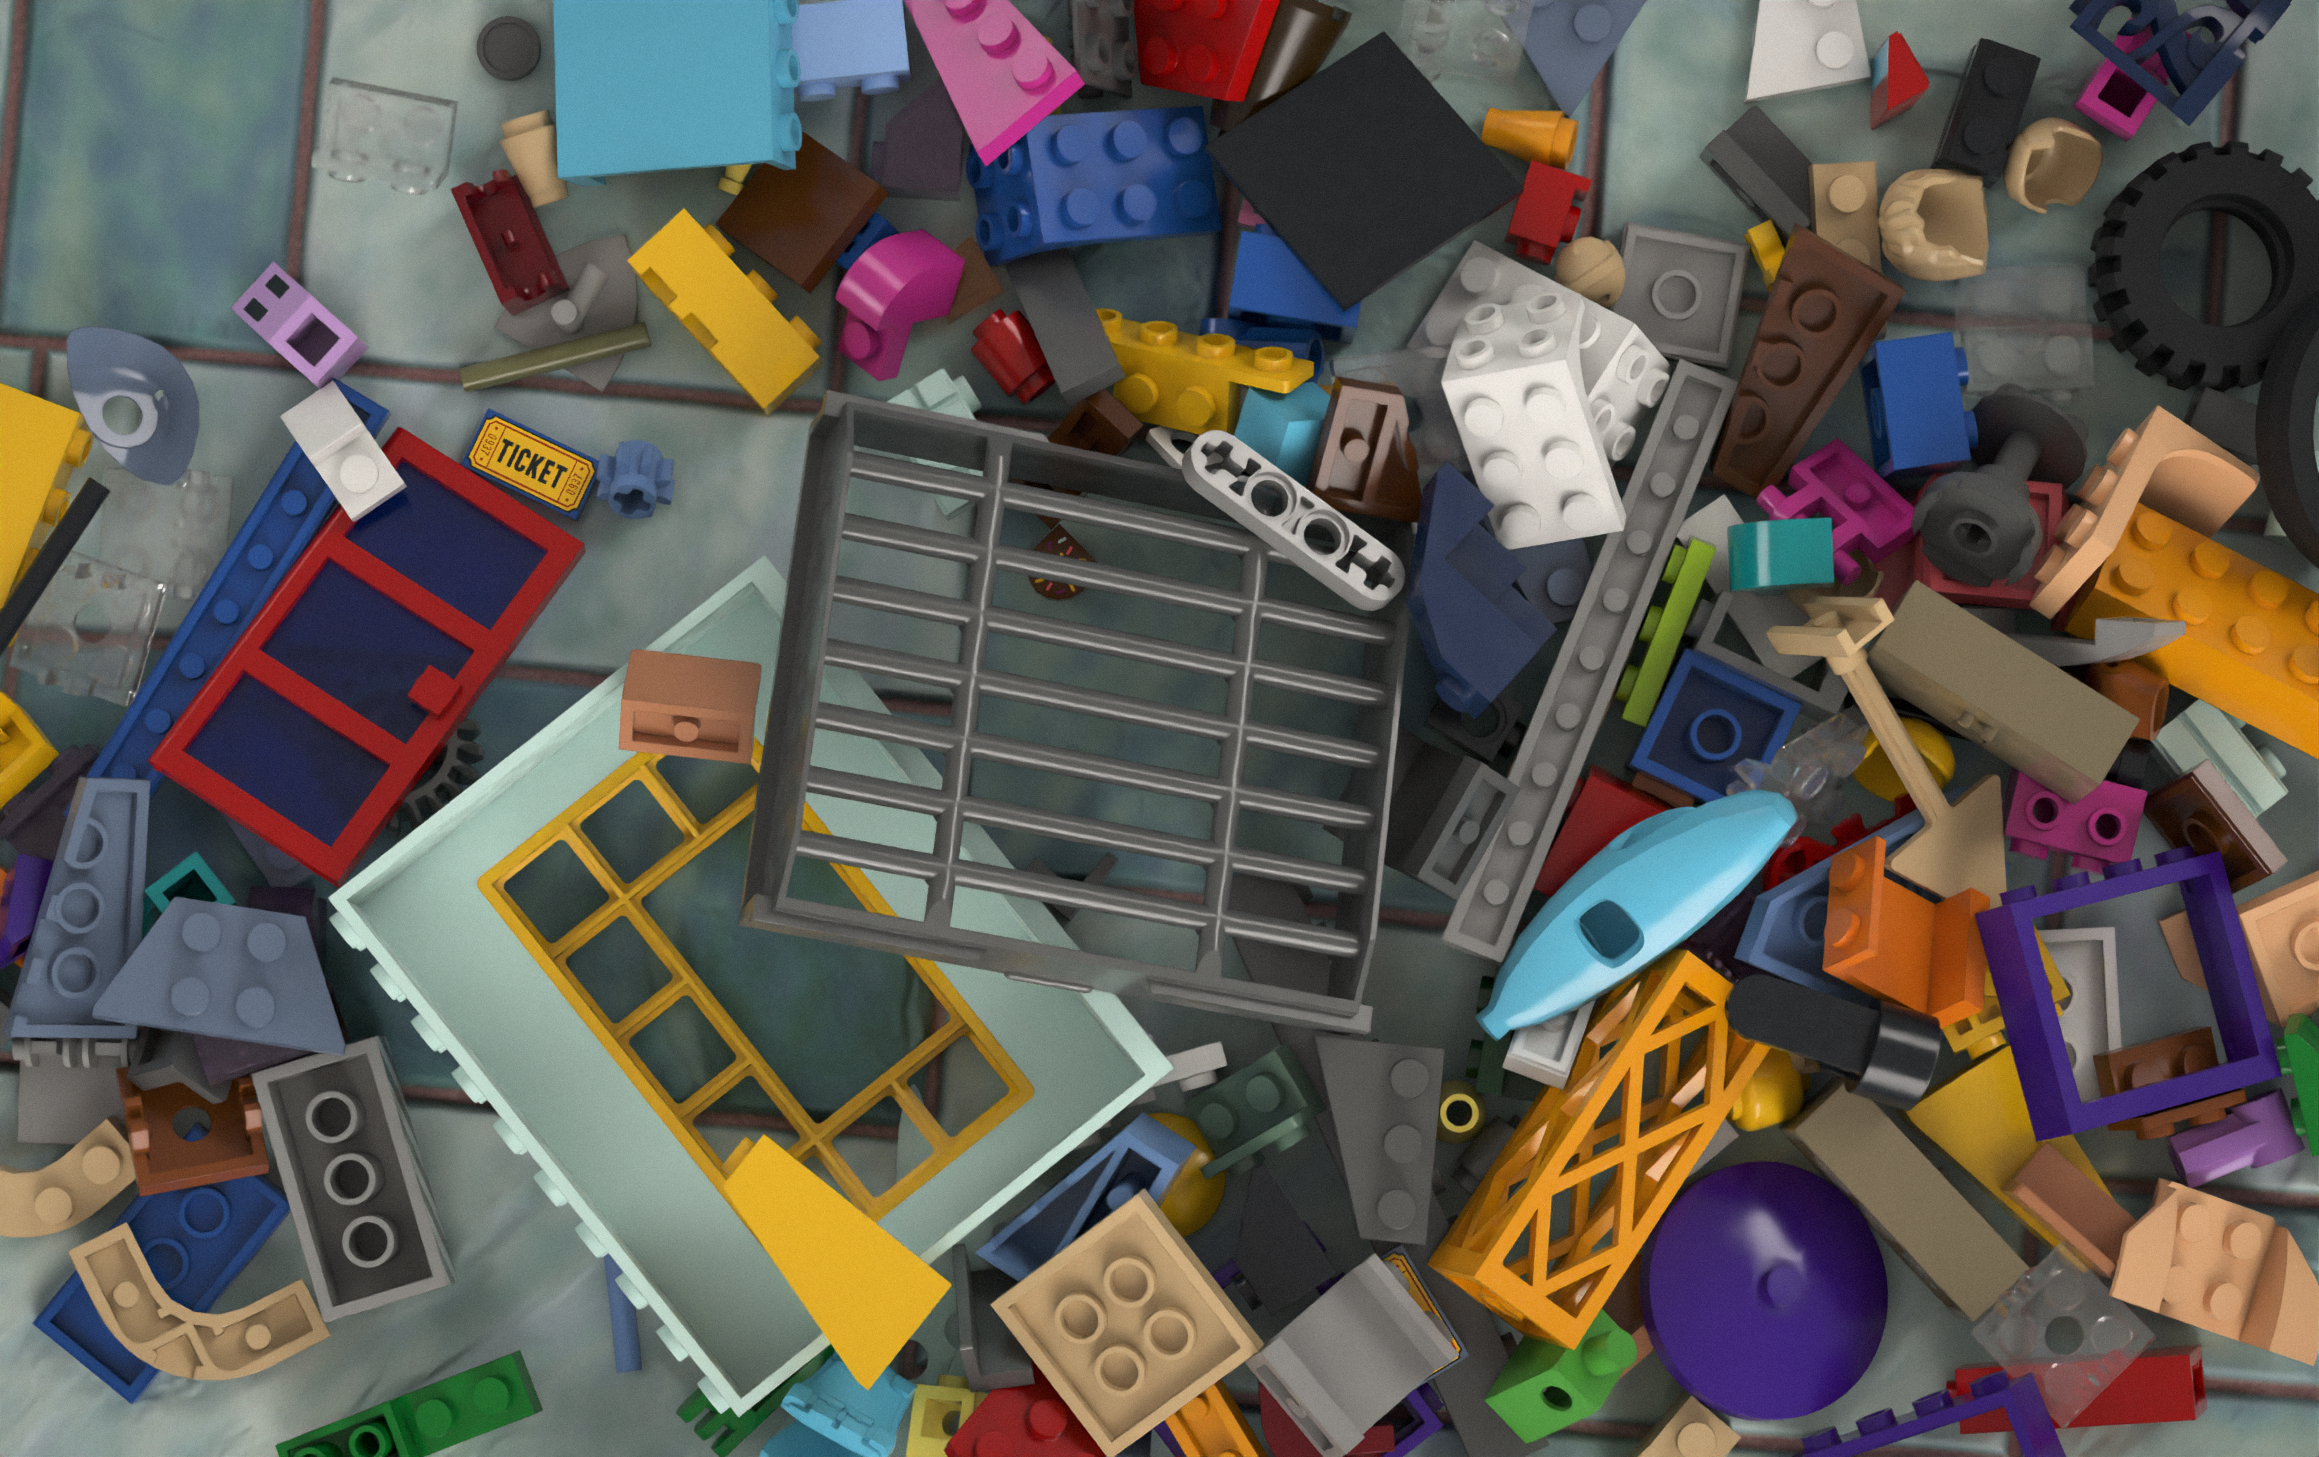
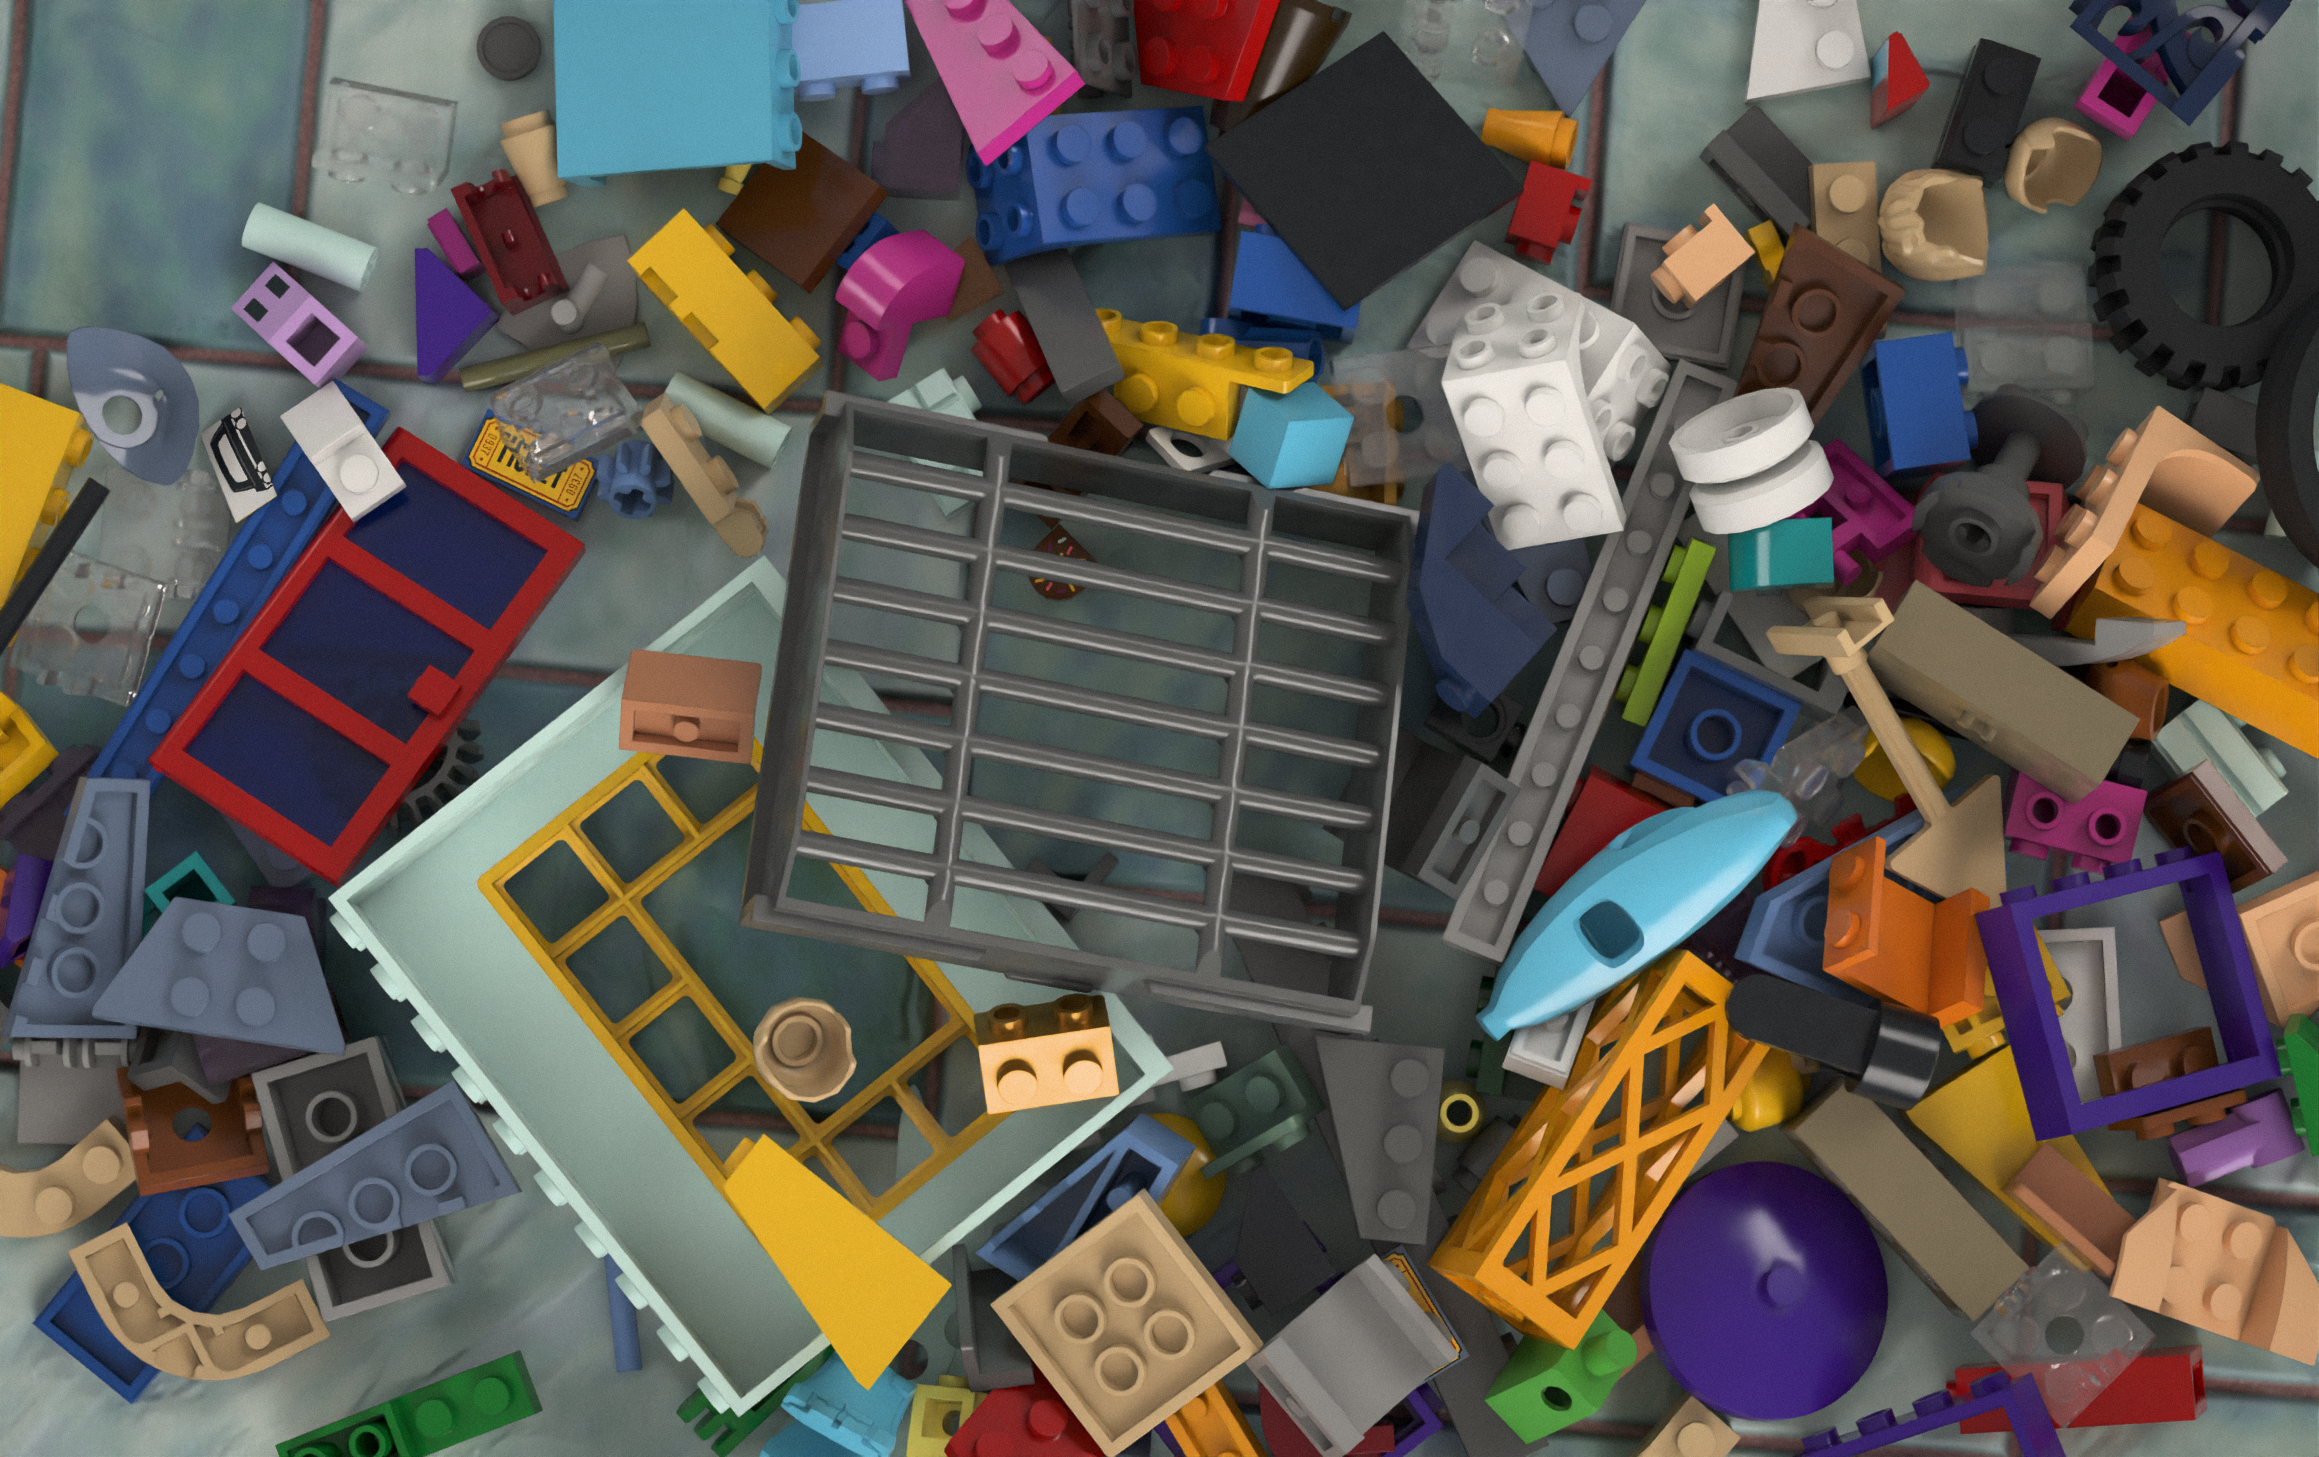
(238, 465): none -> sticker
(310, 247): none -> light aqua piece
(391, 1177): none -> sand blue wing
(447, 317): none -> dark purple slope
(455, 245): none -> magenta tile
(565, 412): none -> clear bracket
(705, 478): none -> tan hinge
(731, 420): none -> light aqua piece
(804, 1049): none -> tan hair
(1046, 1053): none -> bracket
(1287, 530): light grey beam -> none
(1366, 453): reddish brown wing -> none
(1592, 270): tan piece -> none
(1701, 259): none -> light nougat brick
(1751, 460): none -> white wheel

